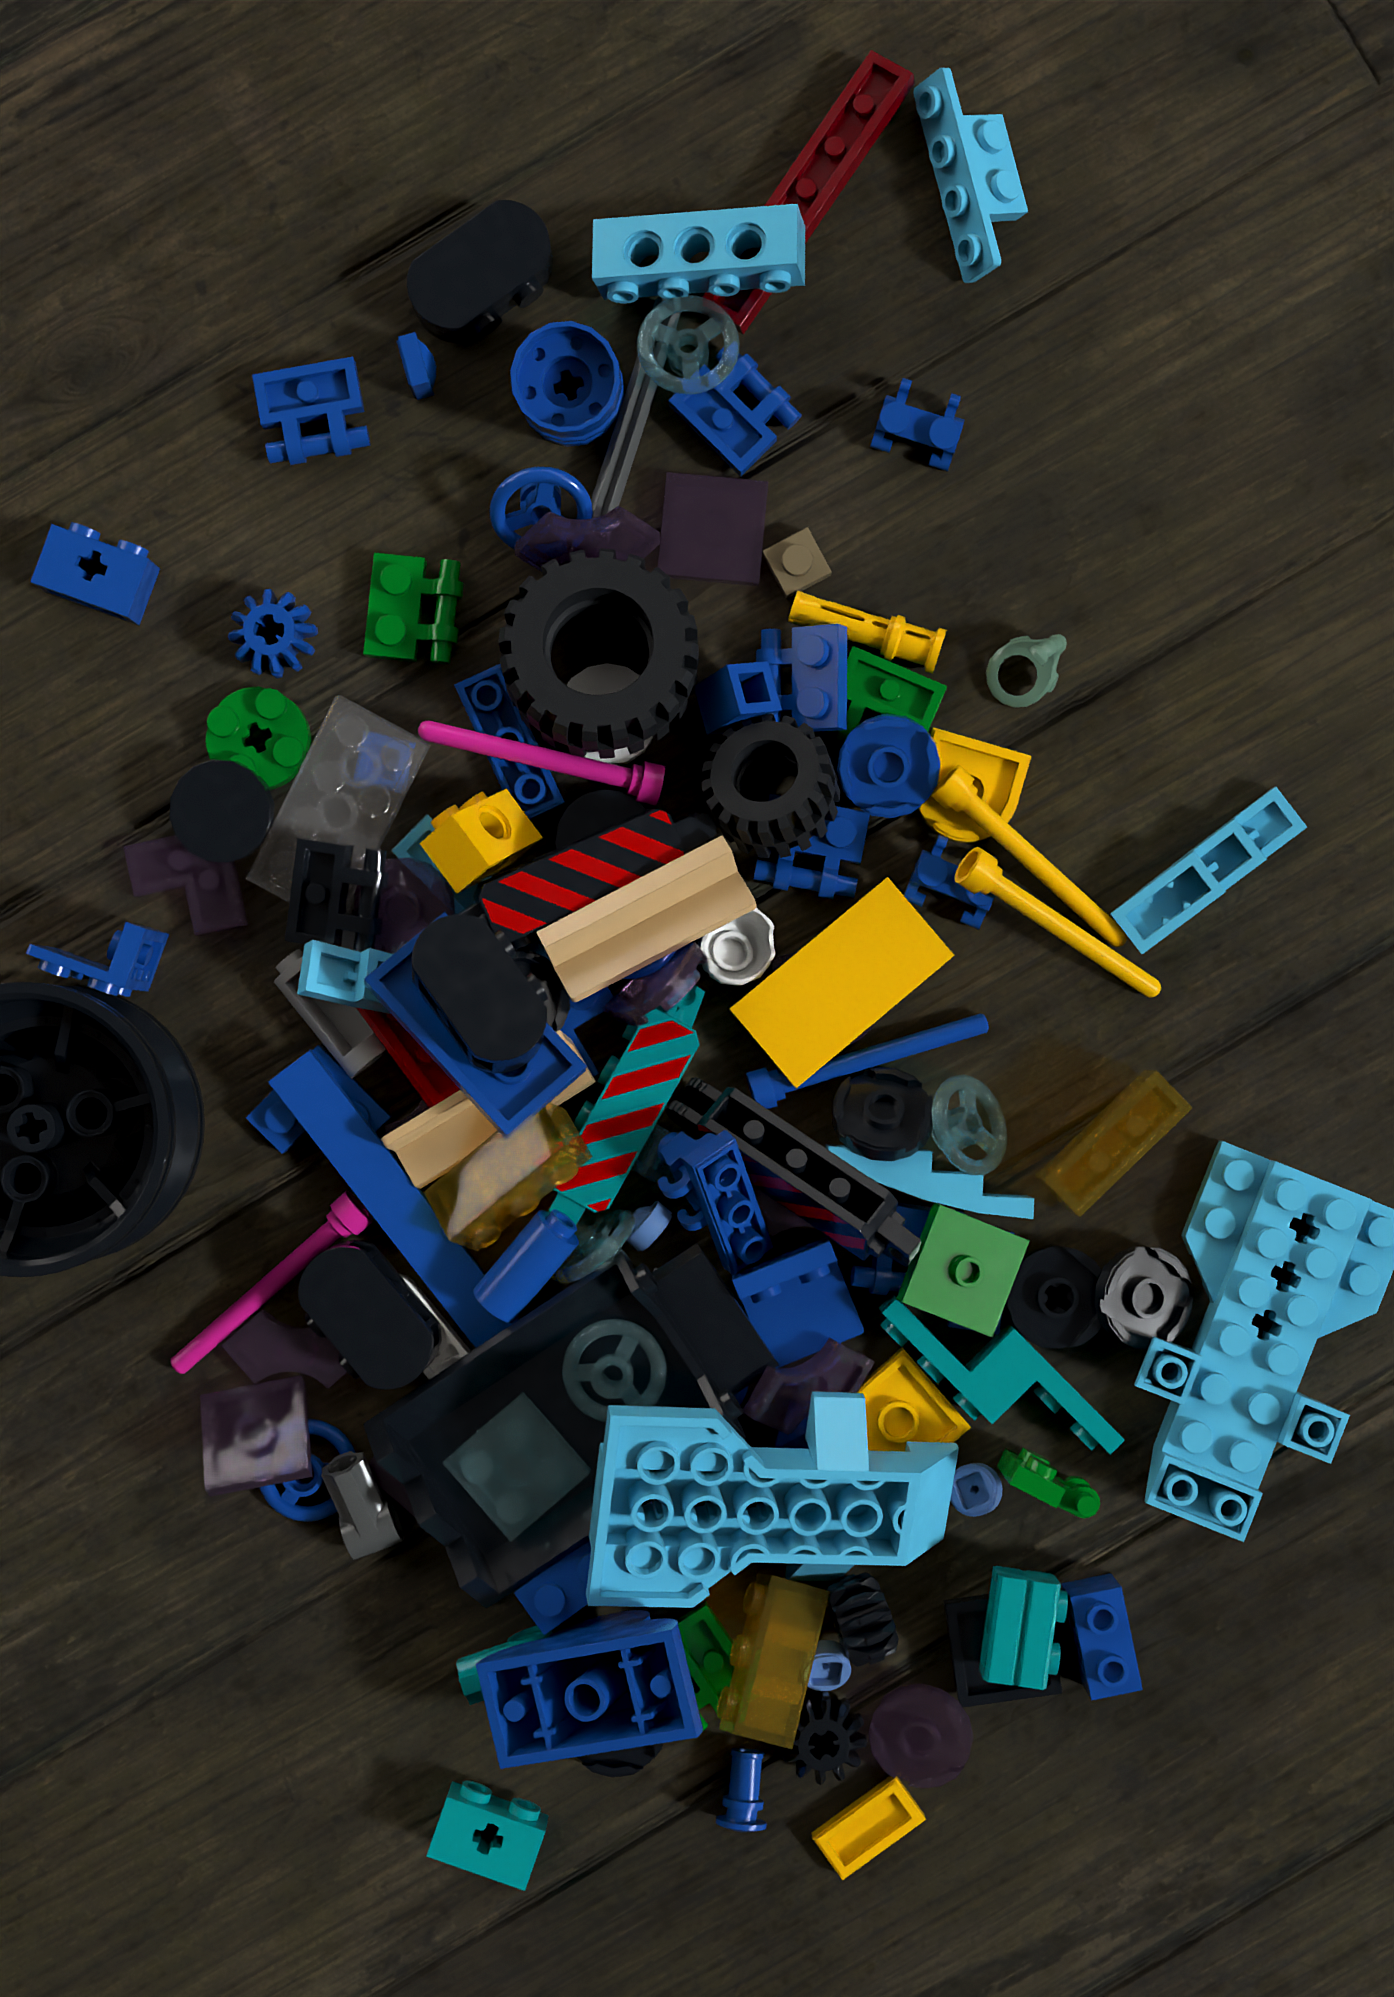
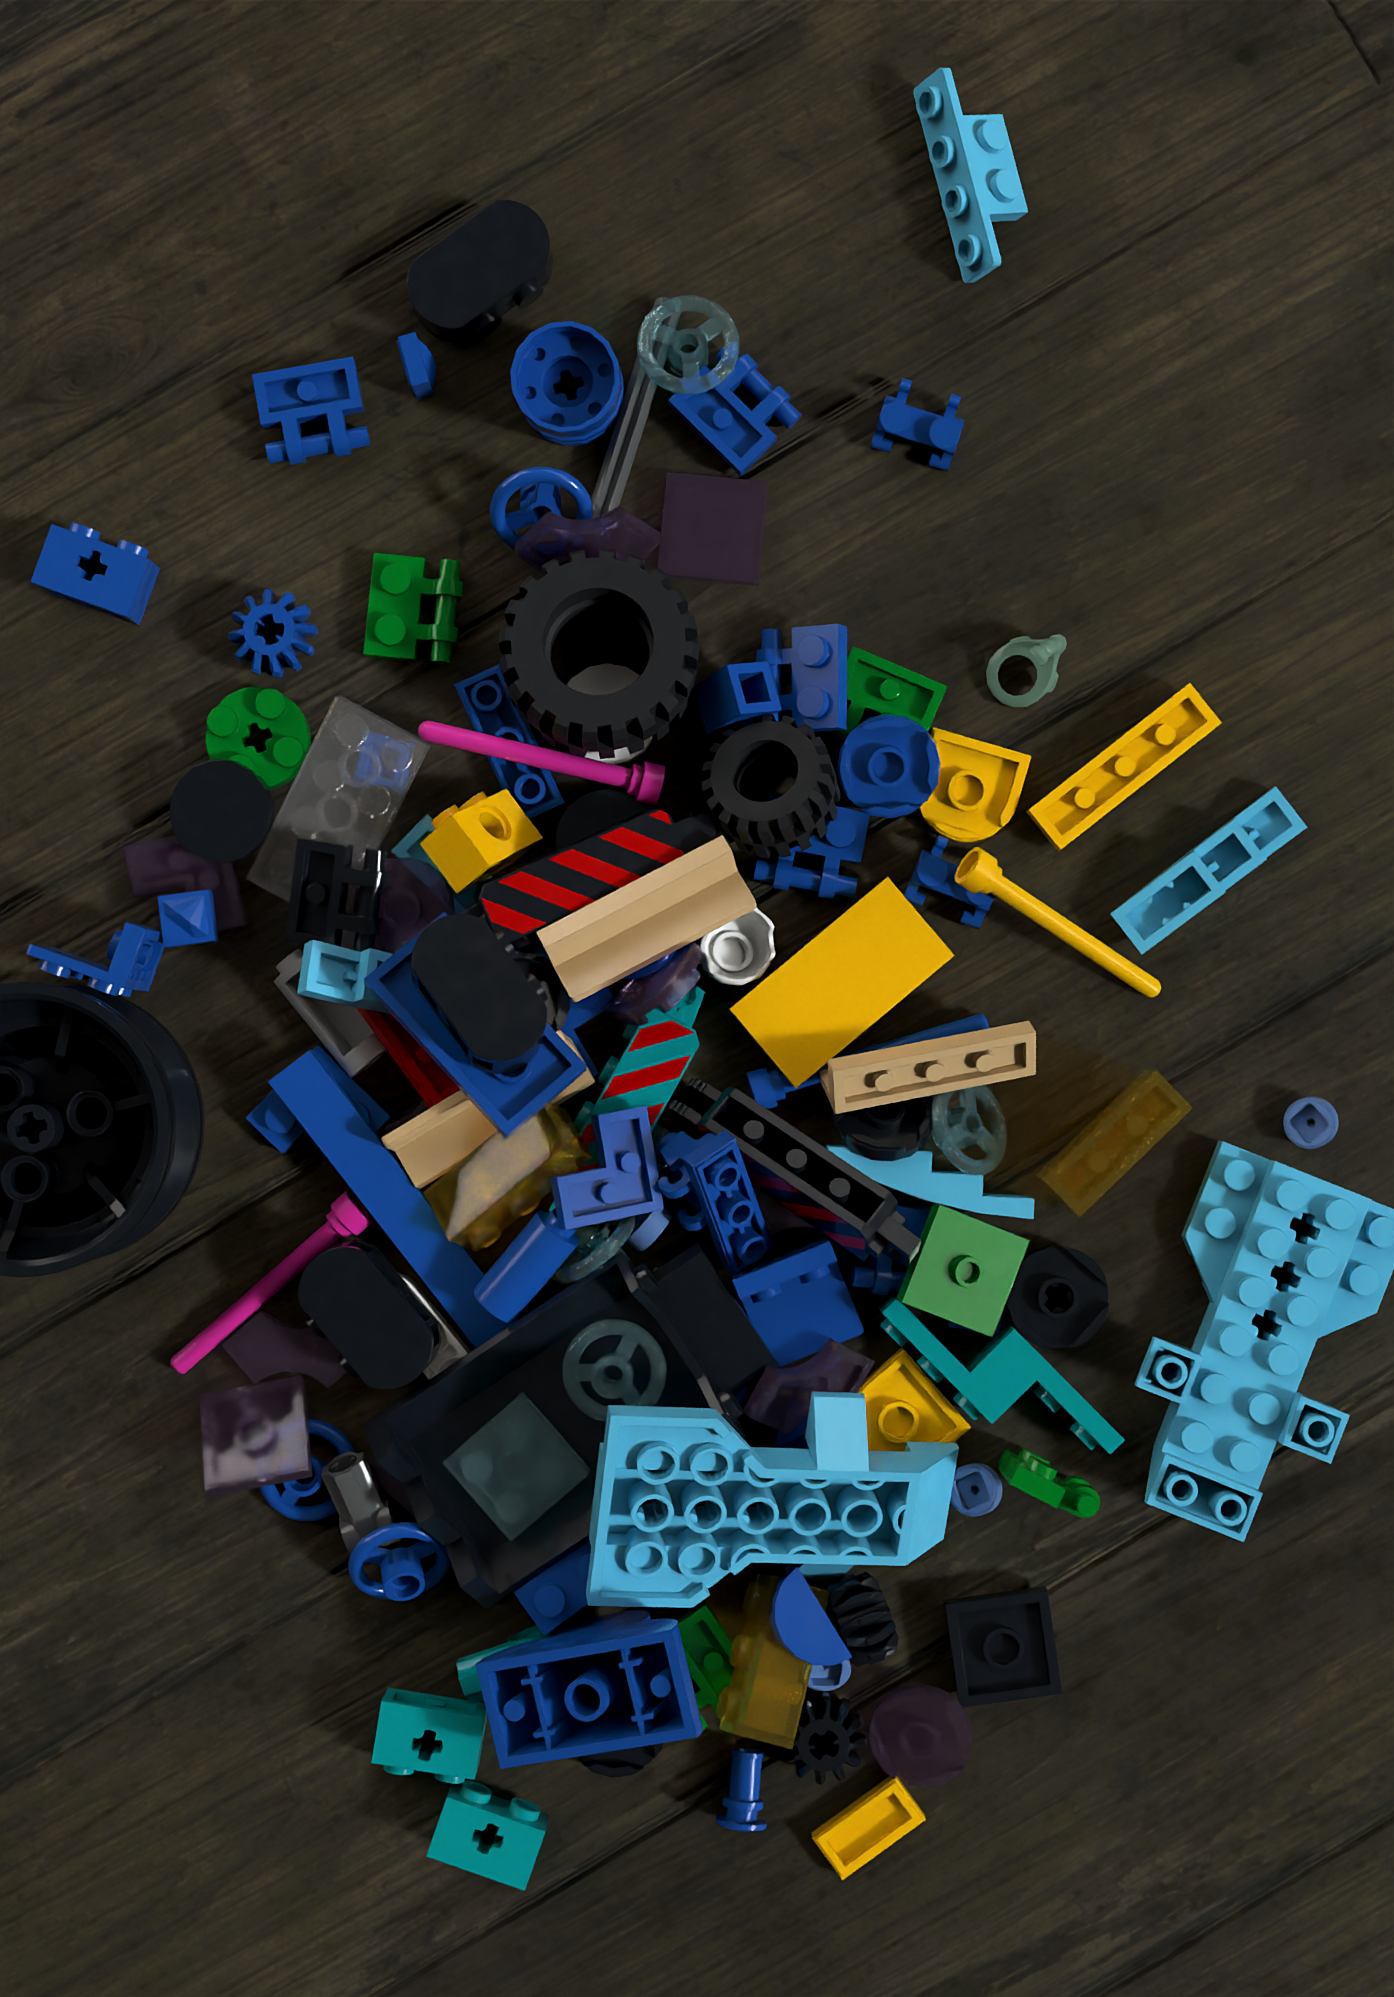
(188, 918): none -> blue tile
(399, 1567): none -> blue piece
(400, 1737): none -> teal brick
(625, 1177): none -> blue plate
(677, 237): medium azure brick -> none
(796, 563): dark tan plate -> none
(803, 1624): none -> blue tile
(830, 160): dark red plate -> none
(890, 636): yellow pin -> none
(930, 1067): none -> tan panel
(959, 793): yellow piece -> none
(1022, 1627): teal brick -> none
(1102, 1637): blue brick -> none
(1123, 767): none -> yellow plate
(1143, 1296): black tile -> none
(1310, 1122): none -> medium blue tile

